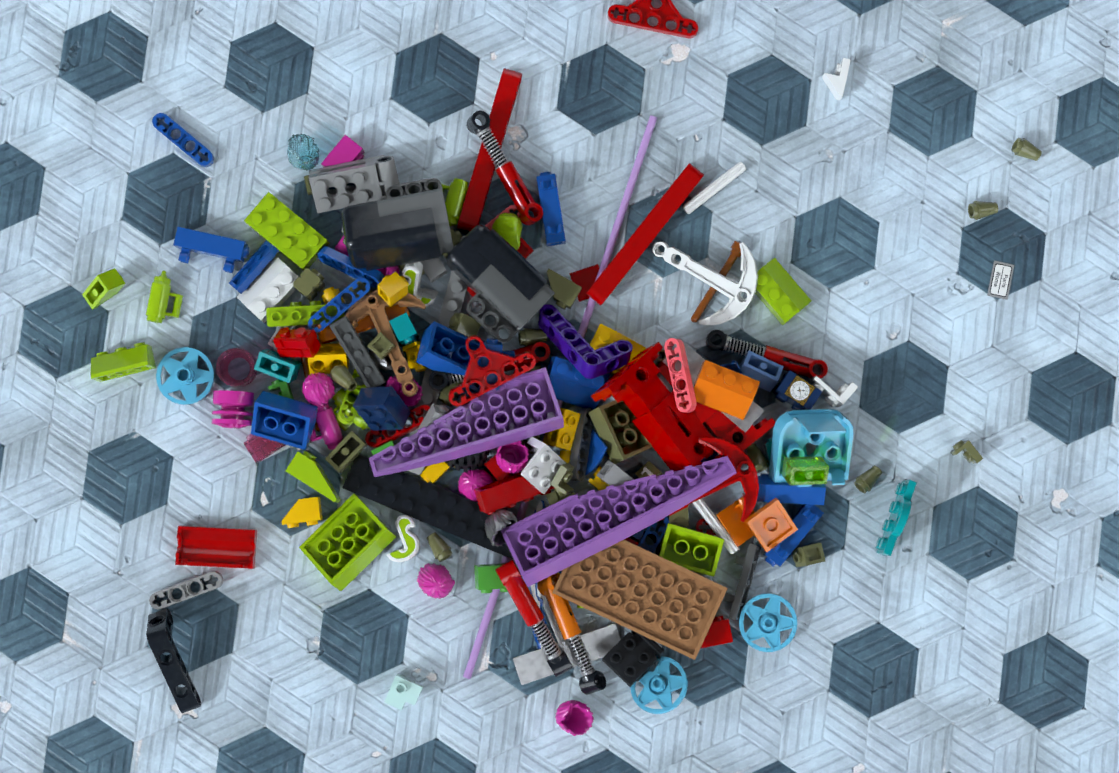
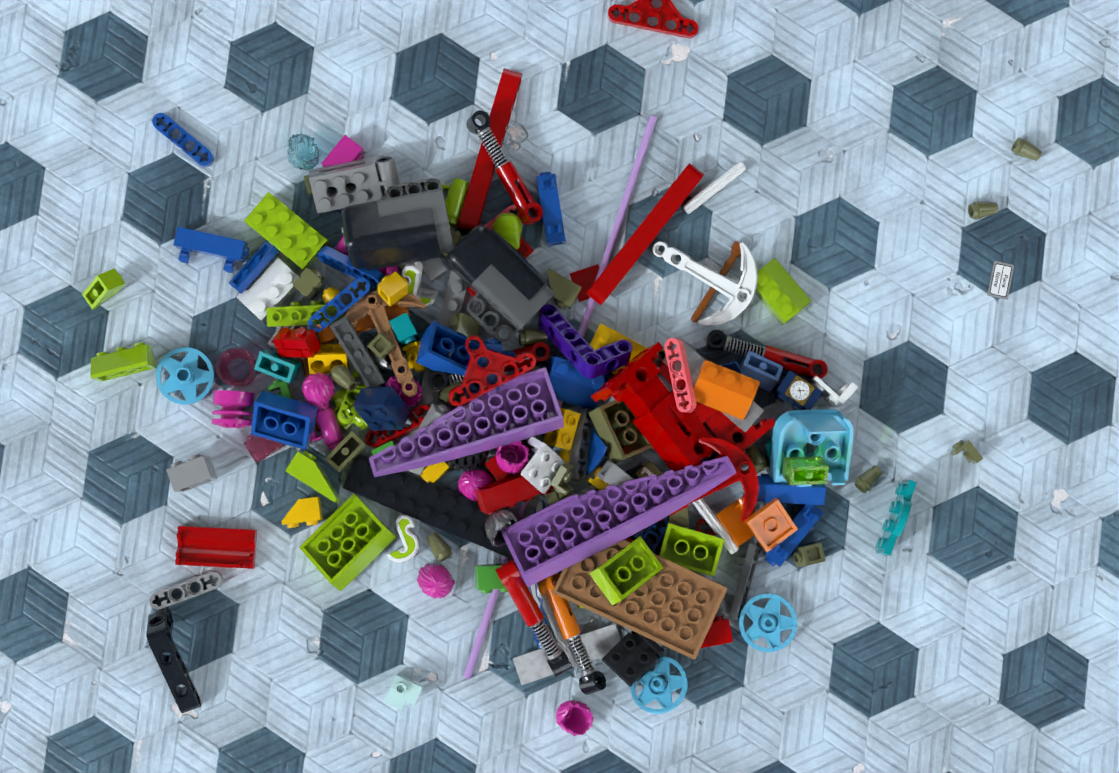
(159, 299): lime piece -> none
(191, 473): none -> light grey brick
(626, 571): none -> lime slope
(837, 83): white slope -> none

